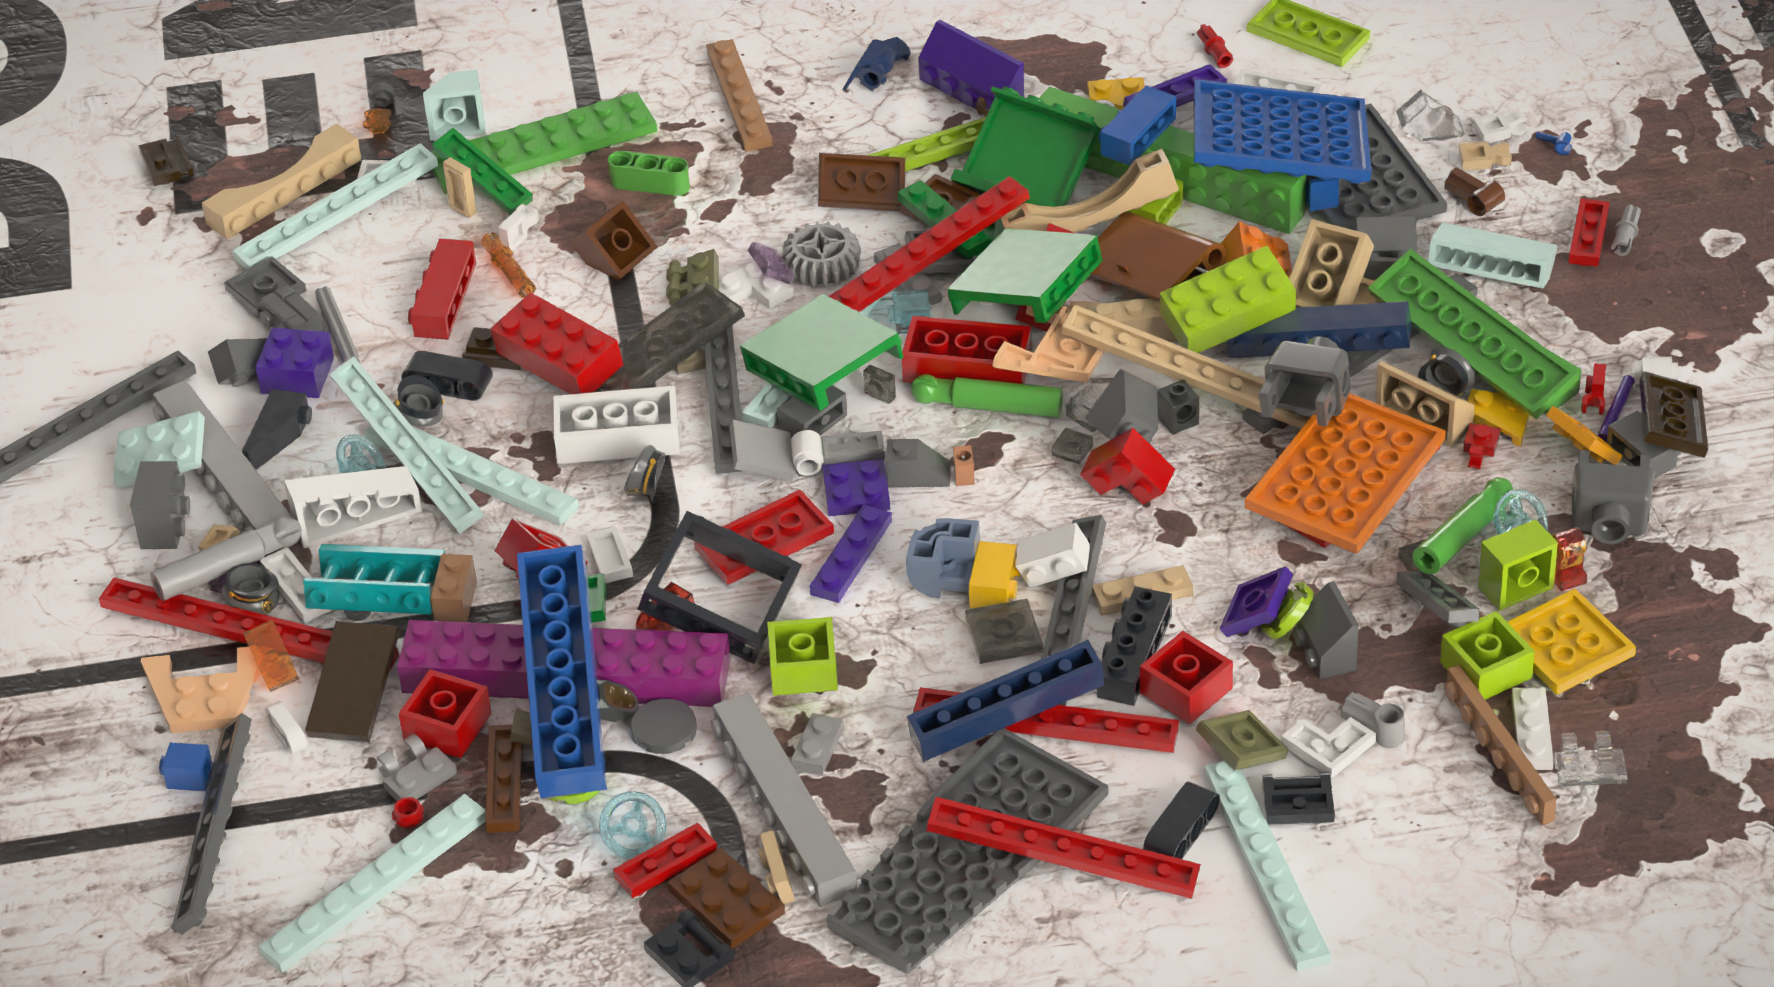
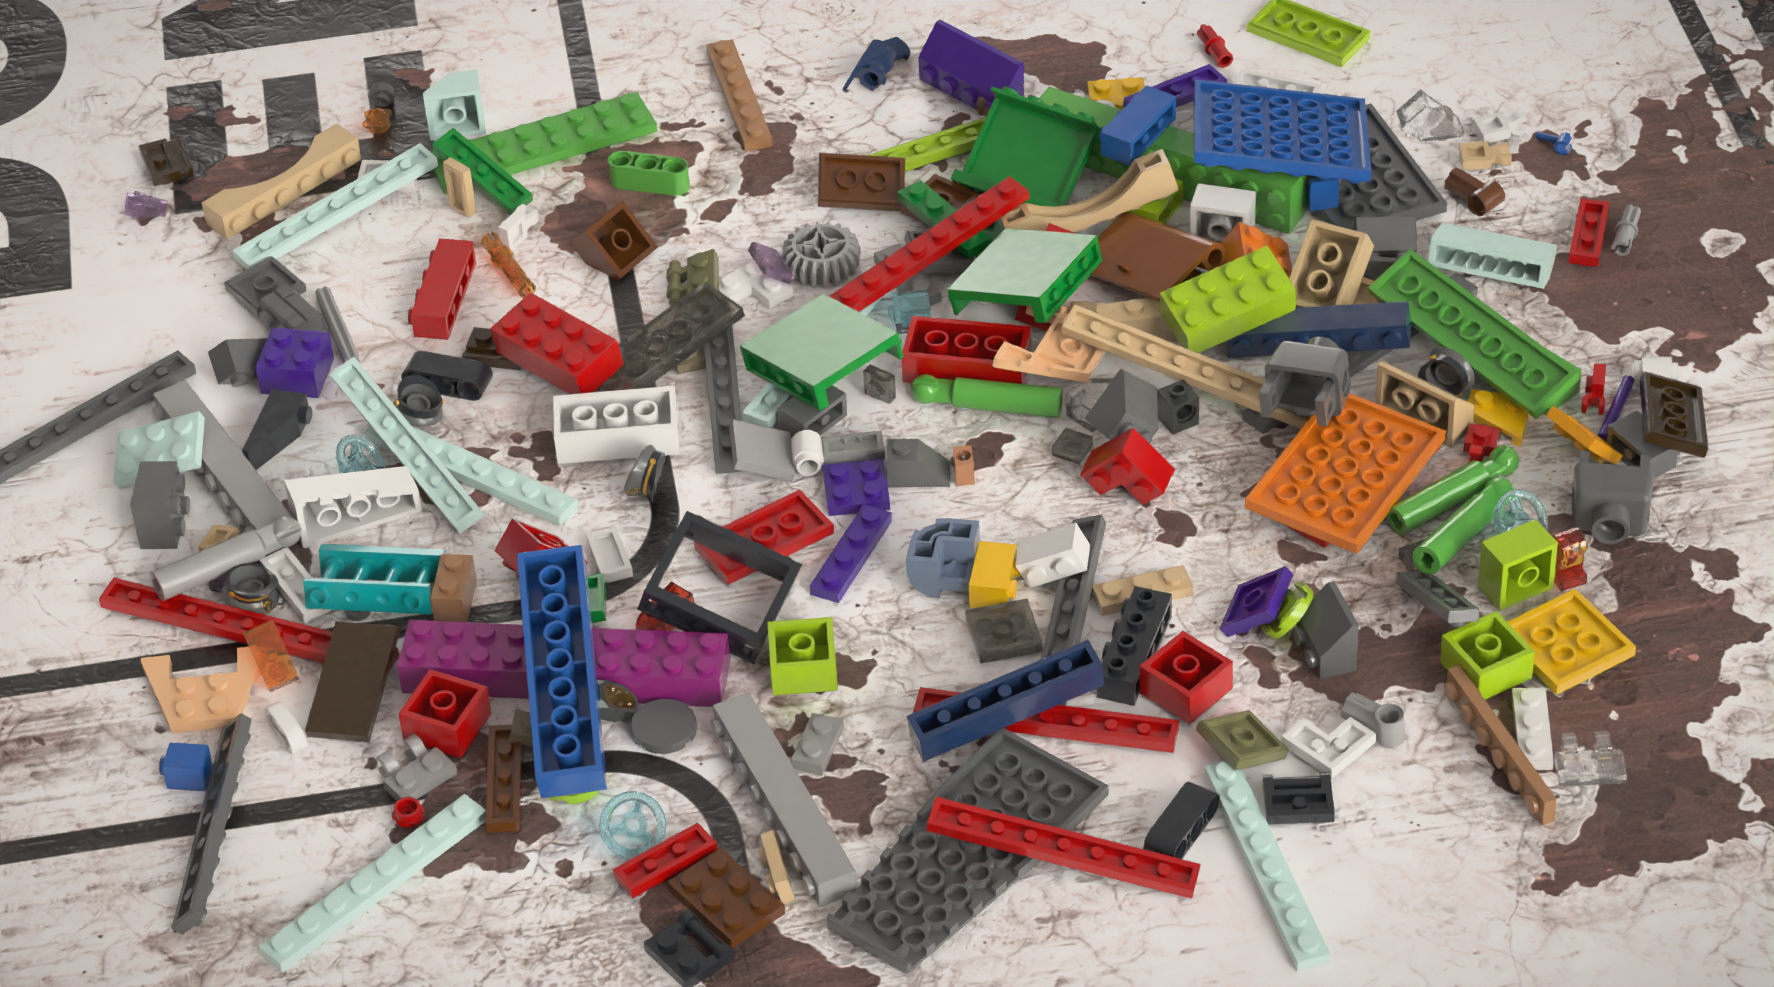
(144, 206): none -> clear purple cone
(1218, 210): none -> white brick
(1451, 490): none -> bright green piece

